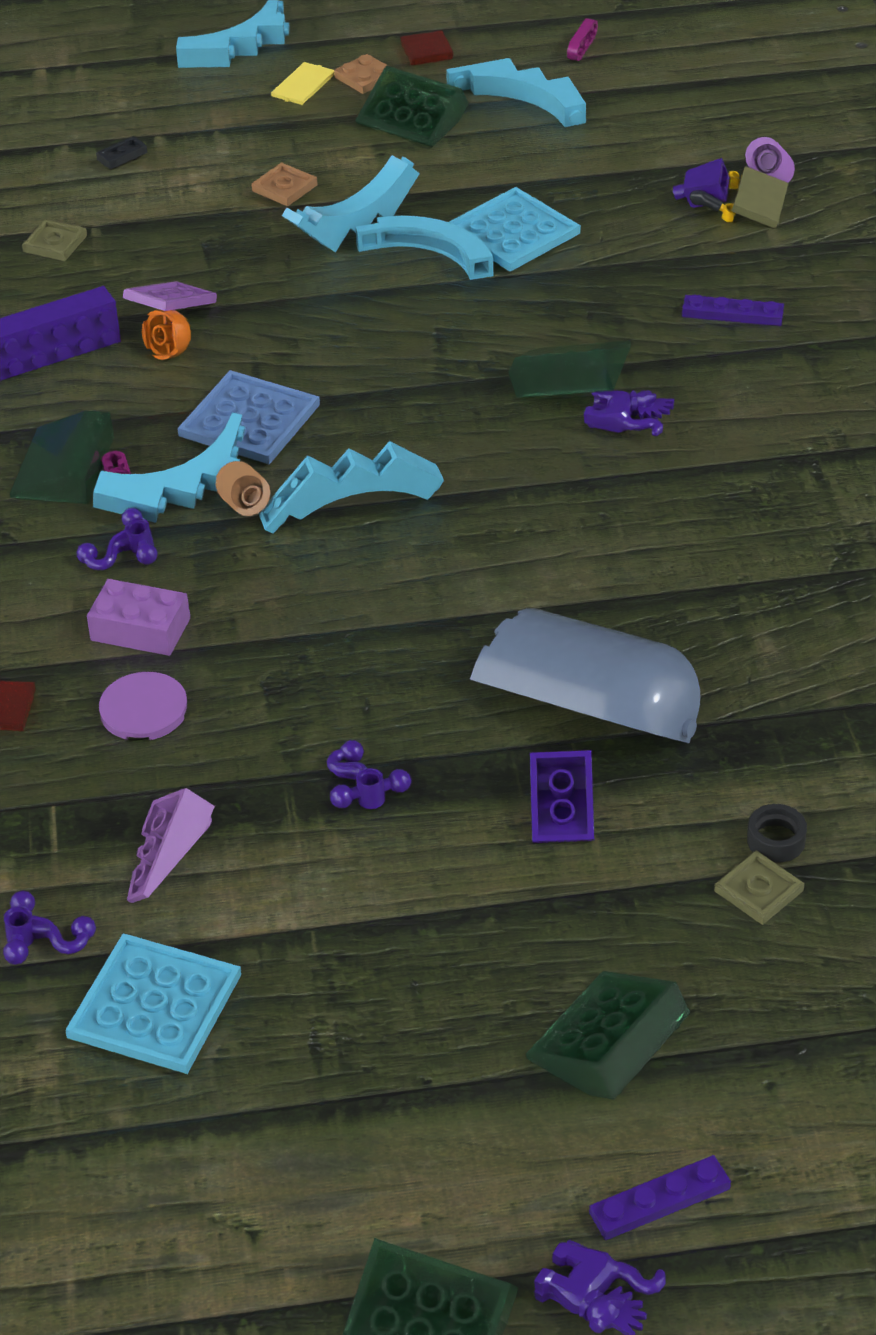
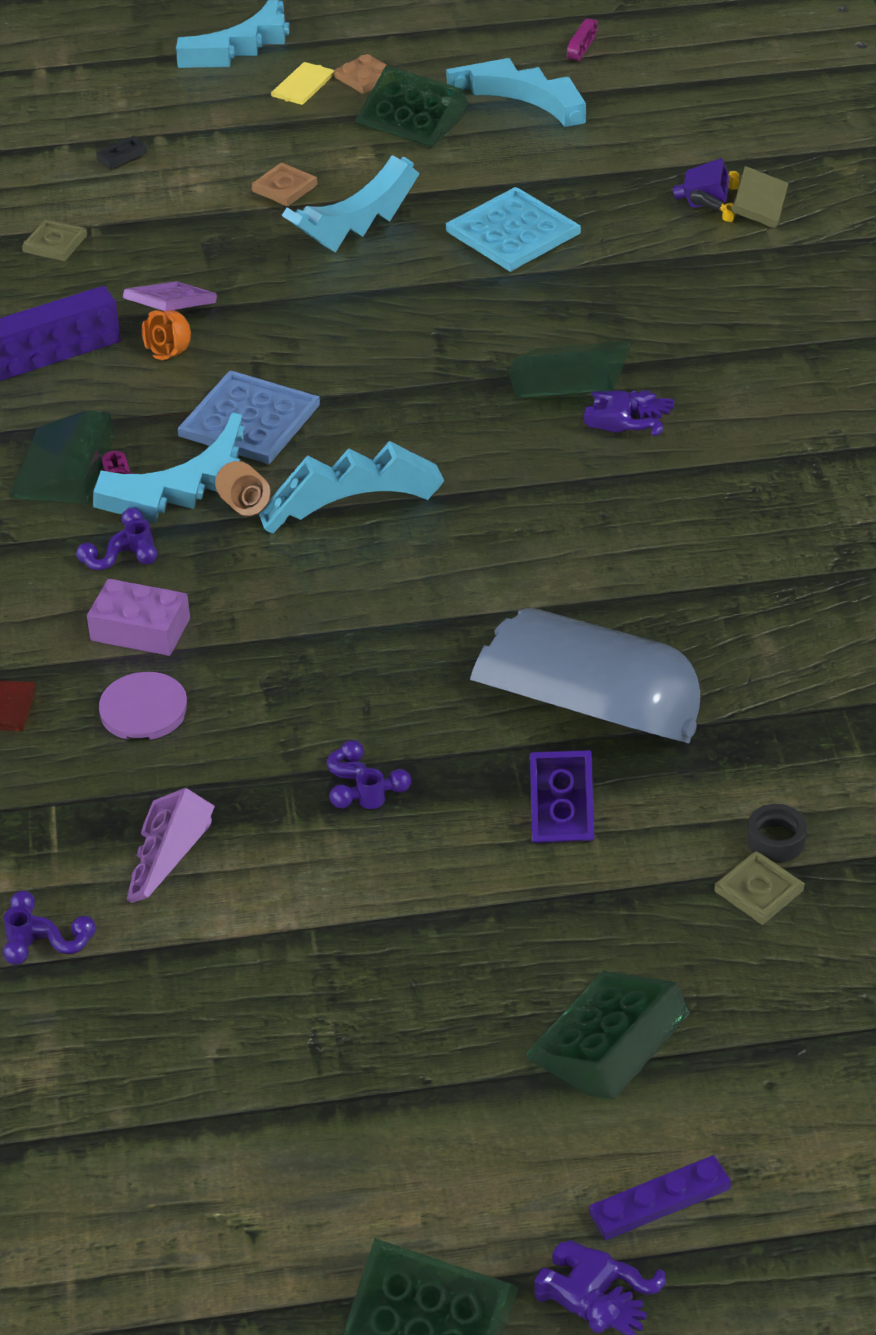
(154, 1003): medium azure plate -> none
(426, 47): clear red tile -> none
(430, 235): medium azure arch -> none
(733, 310): dark purple plate -> none
(770, 158): medium lavender piece -> none

